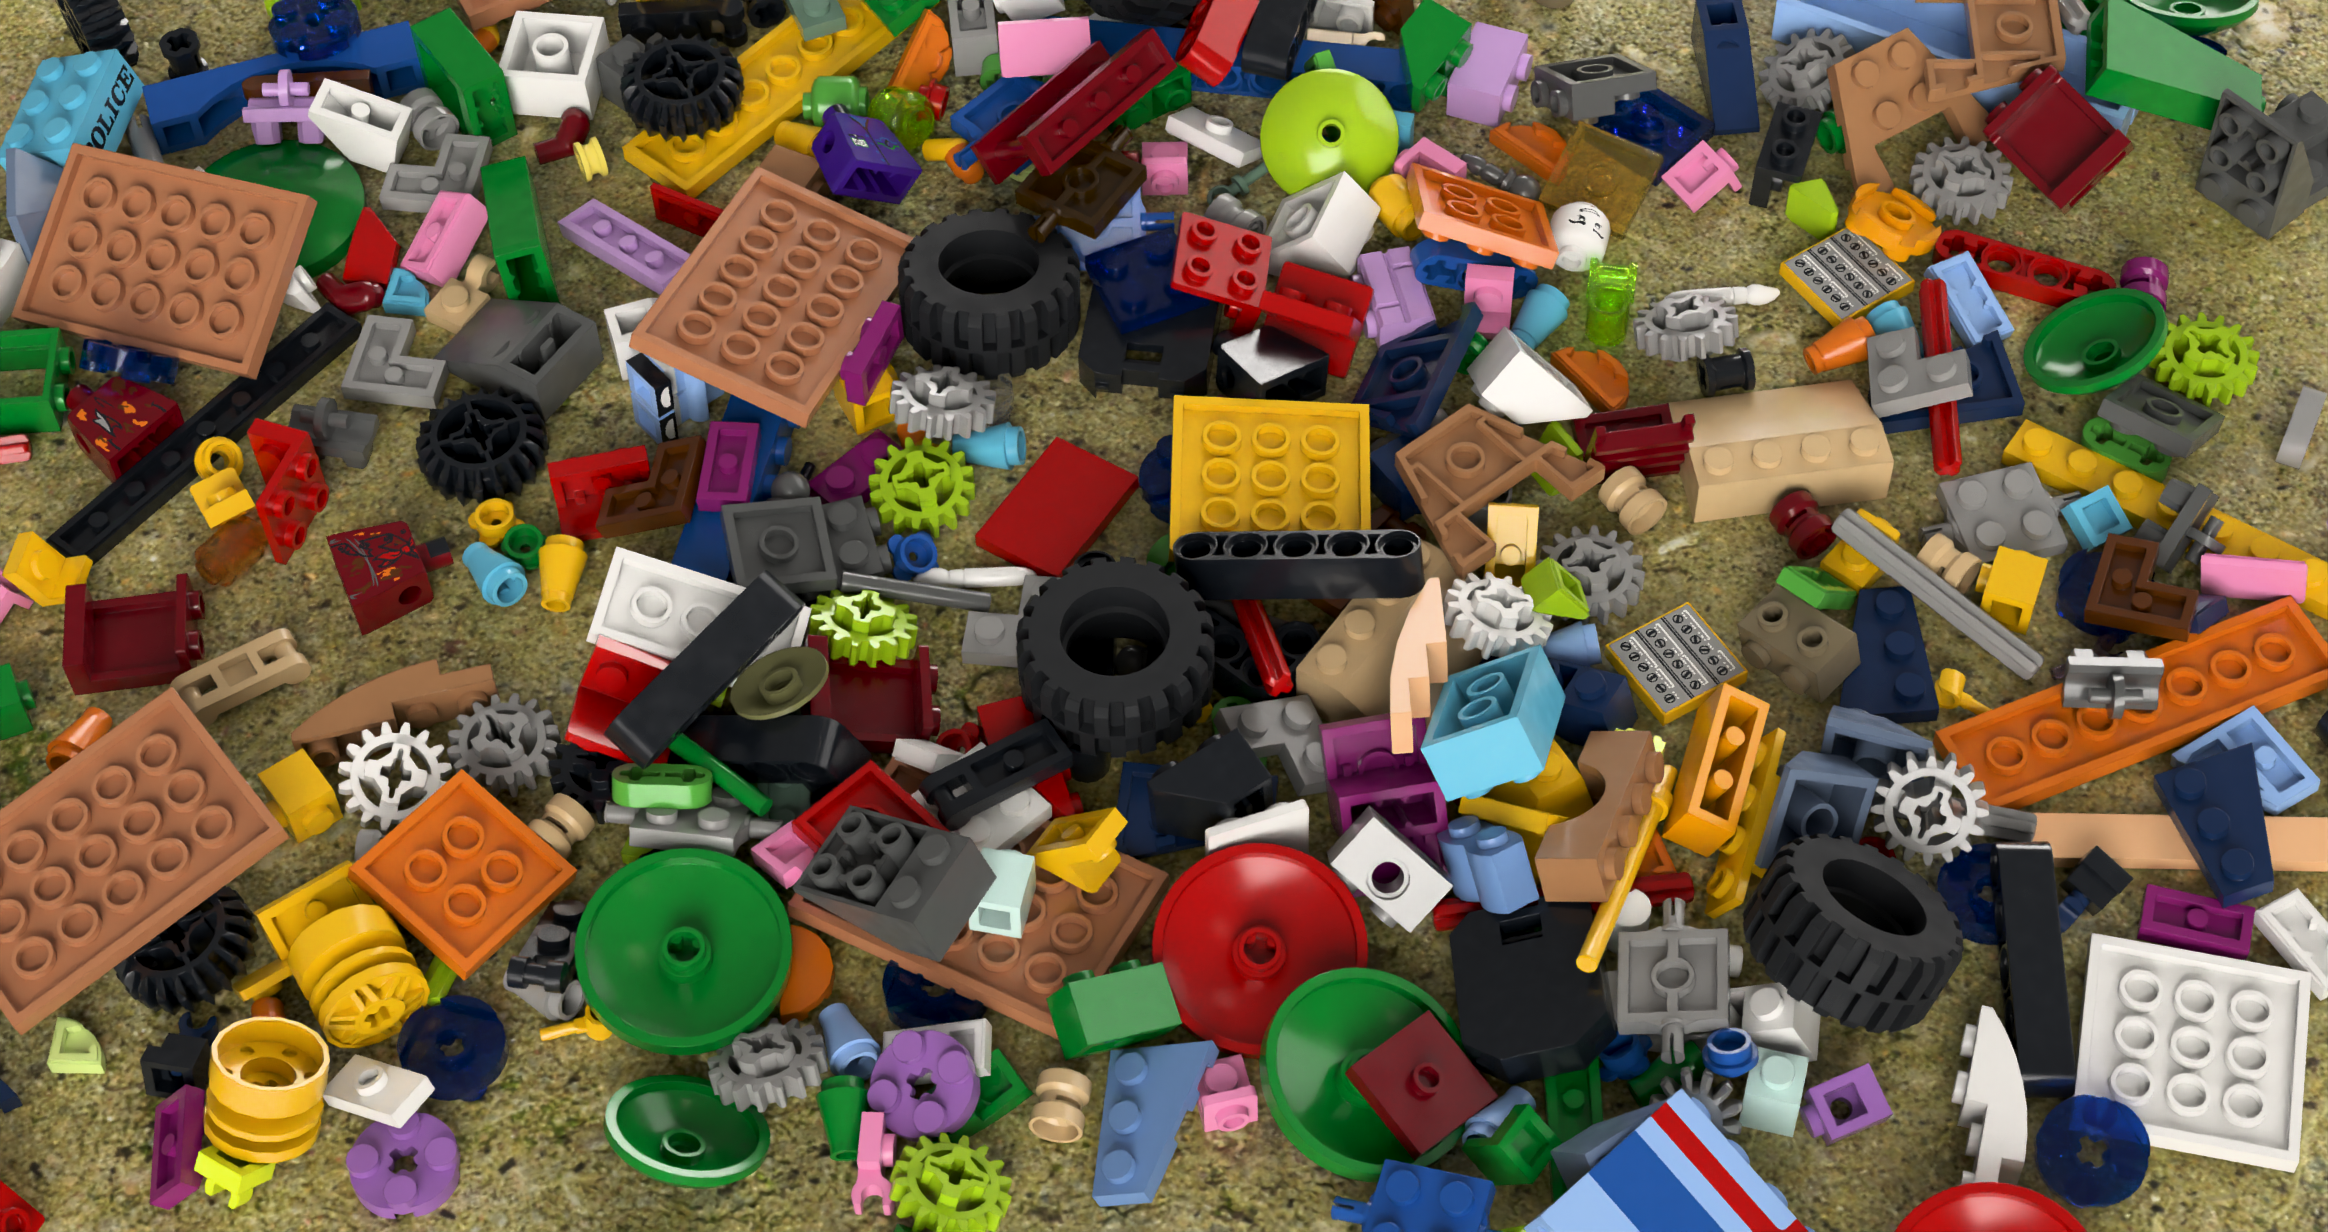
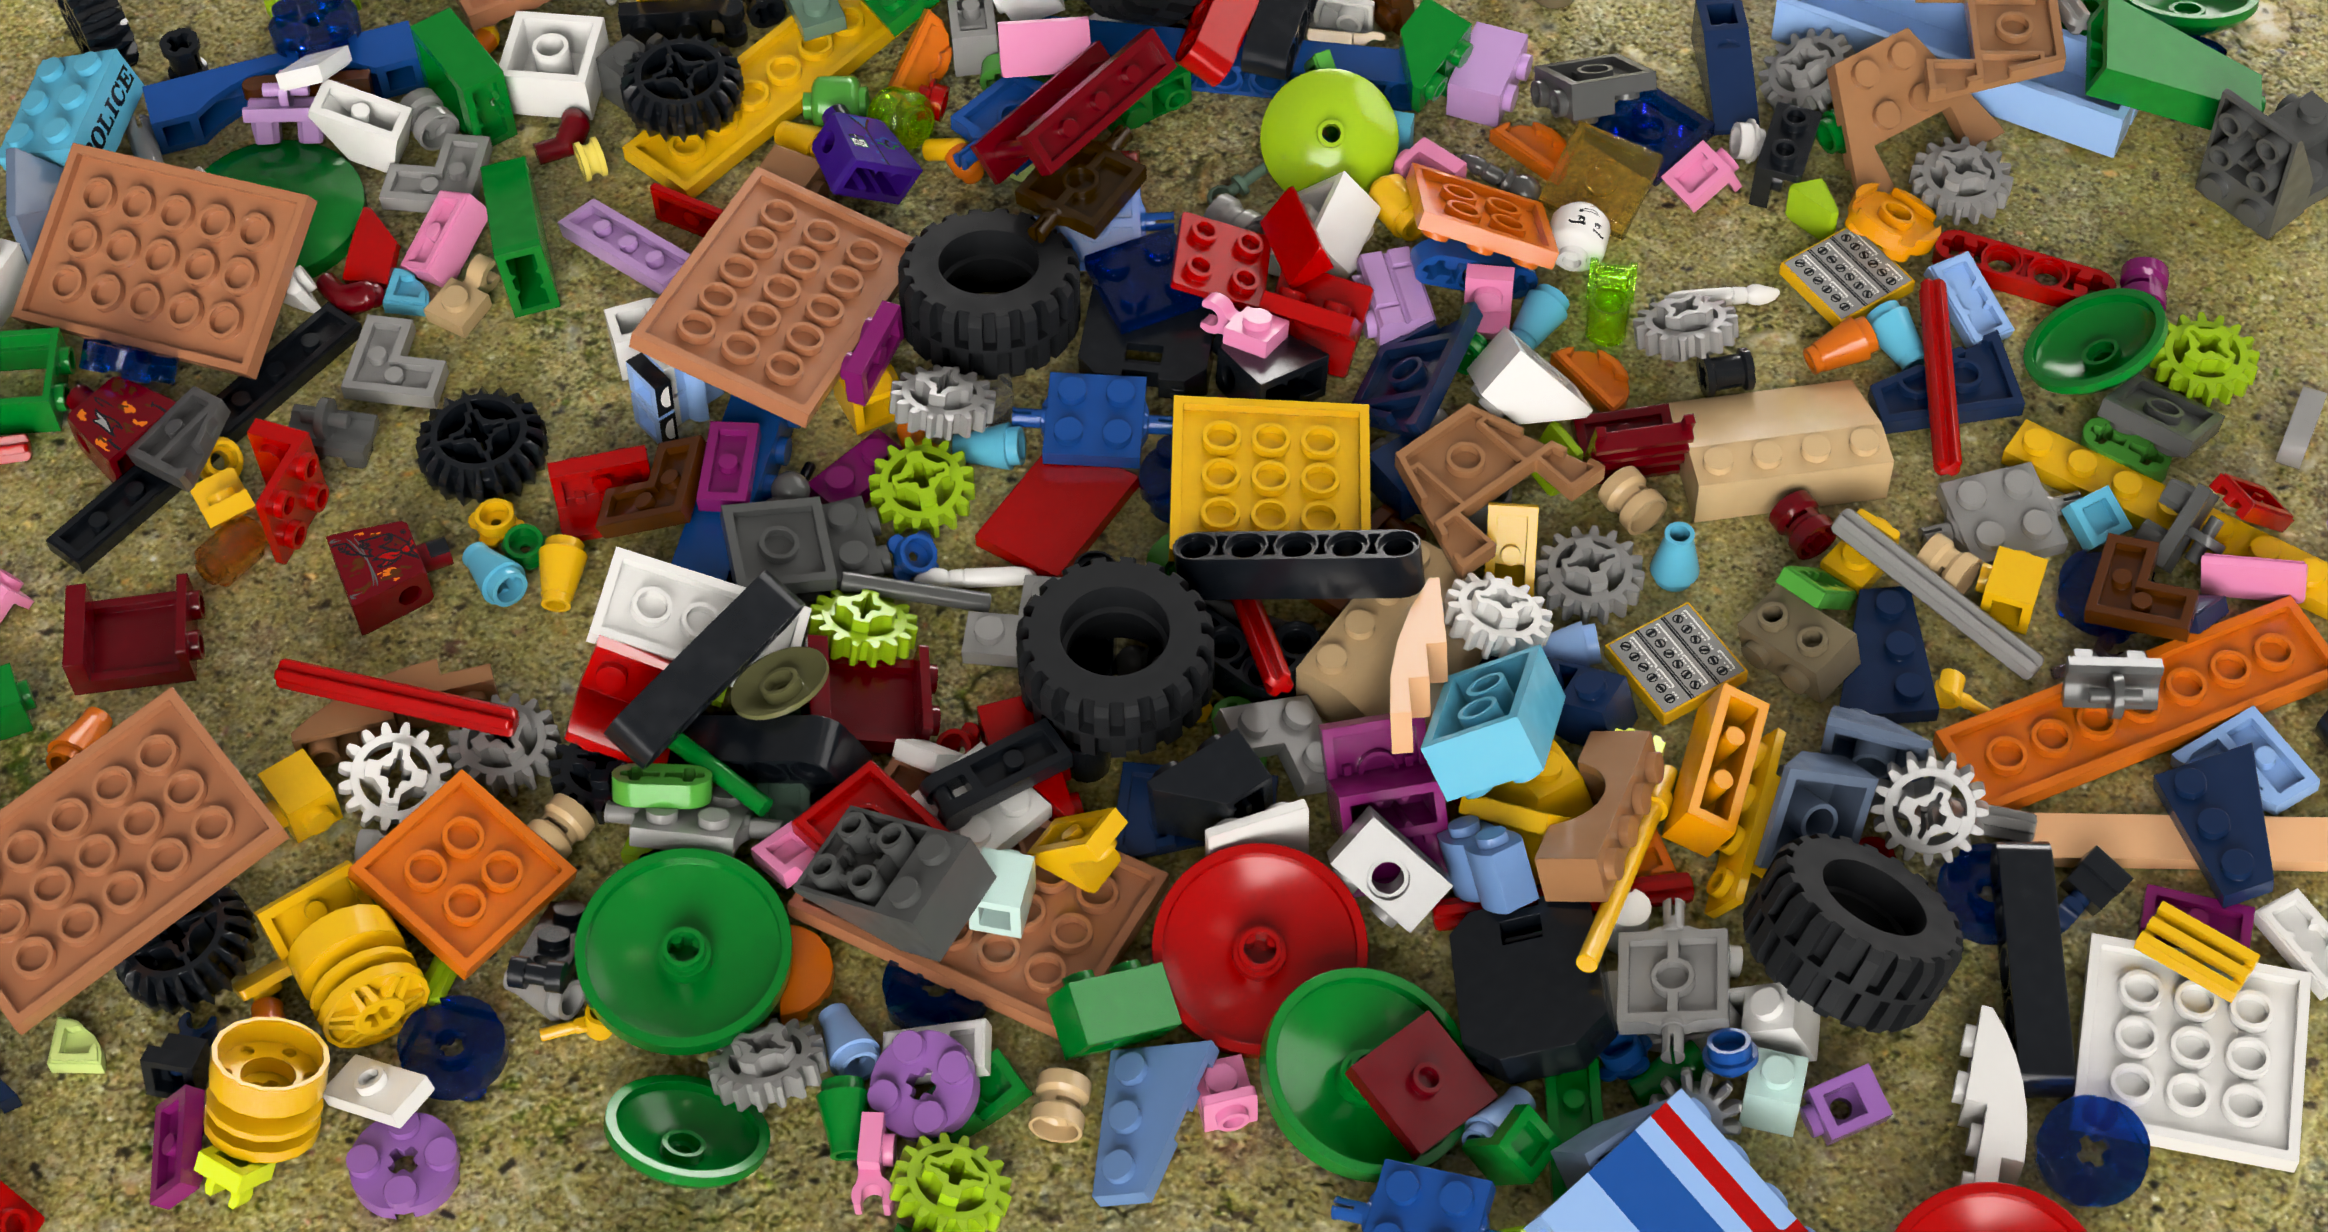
(42, 570): yellow bracket -> none
(182, 439): none -> flat silver wing
(242, 675): tan plate -> none
(314, 68): none -> white tile
(397, 697): none -> red axle
(526, 350): dark grey slope -> none
(1094, 420): none -> blue plate
(1165, 168): bright pink bracket -> none
(1215, 136): white plate -> none
(1249, 330): none -> bright pink plate
(1295, 240): none -> red slope
(1555, 591): lime slope -> none
(1676, 559): none -> medium azure cone
(1746, 140): none -> white plate
(1906, 382): light grey plate -> none
(2056, 138): dark red panel -> none
(2200, 946): none -> yellow tile
(2247, 499): none -> red tile

